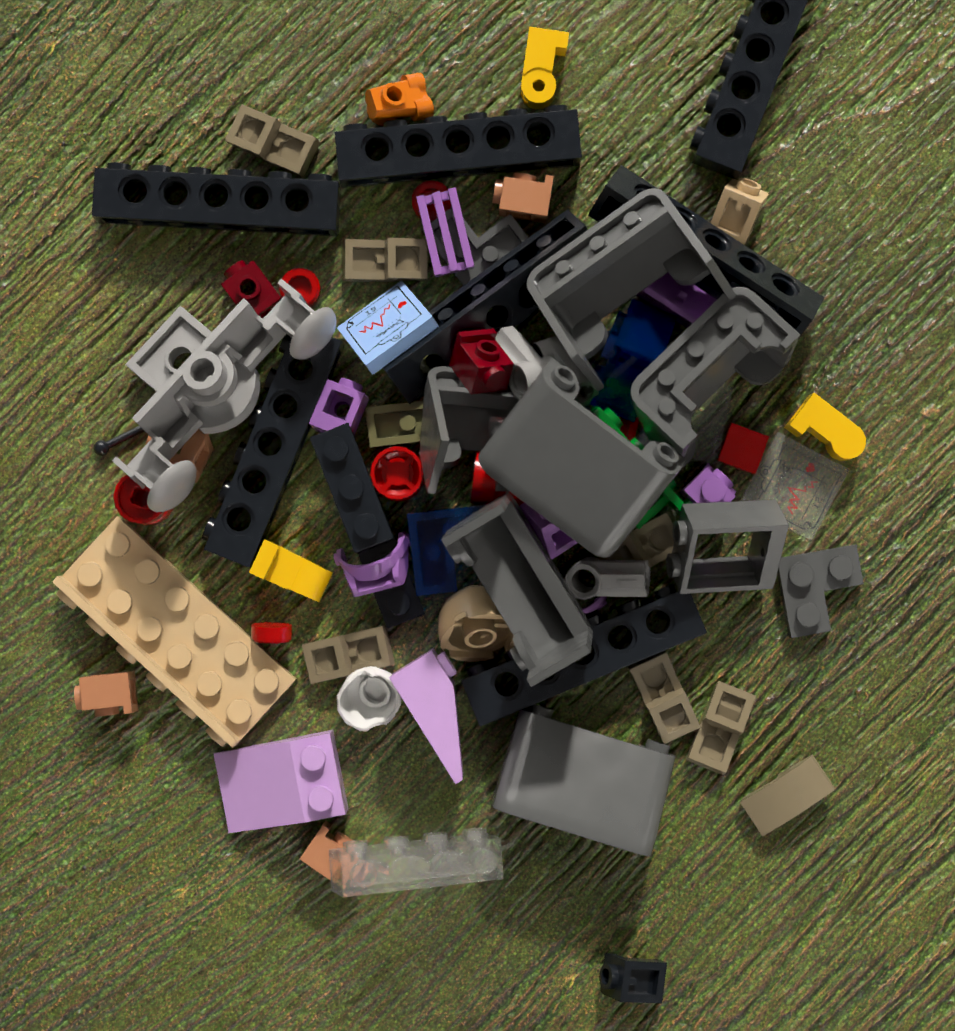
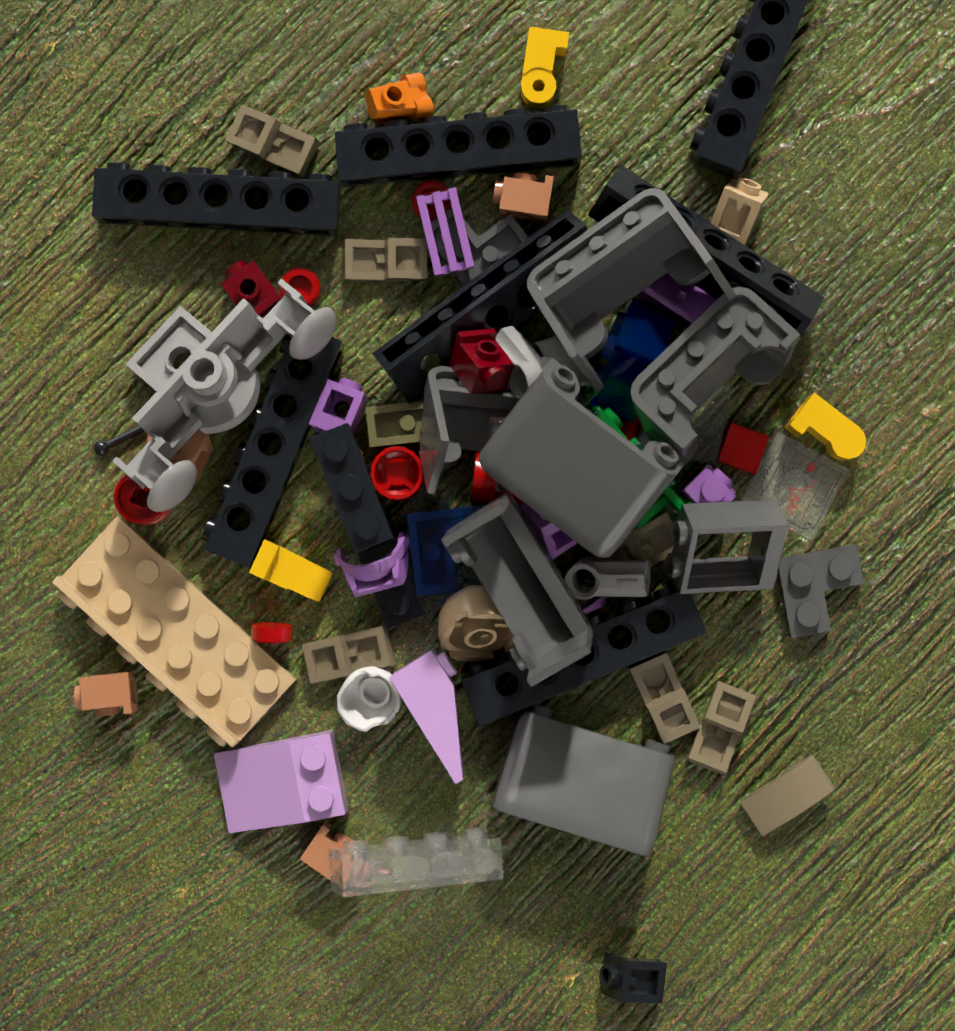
(387, 327): light blue tile -> none

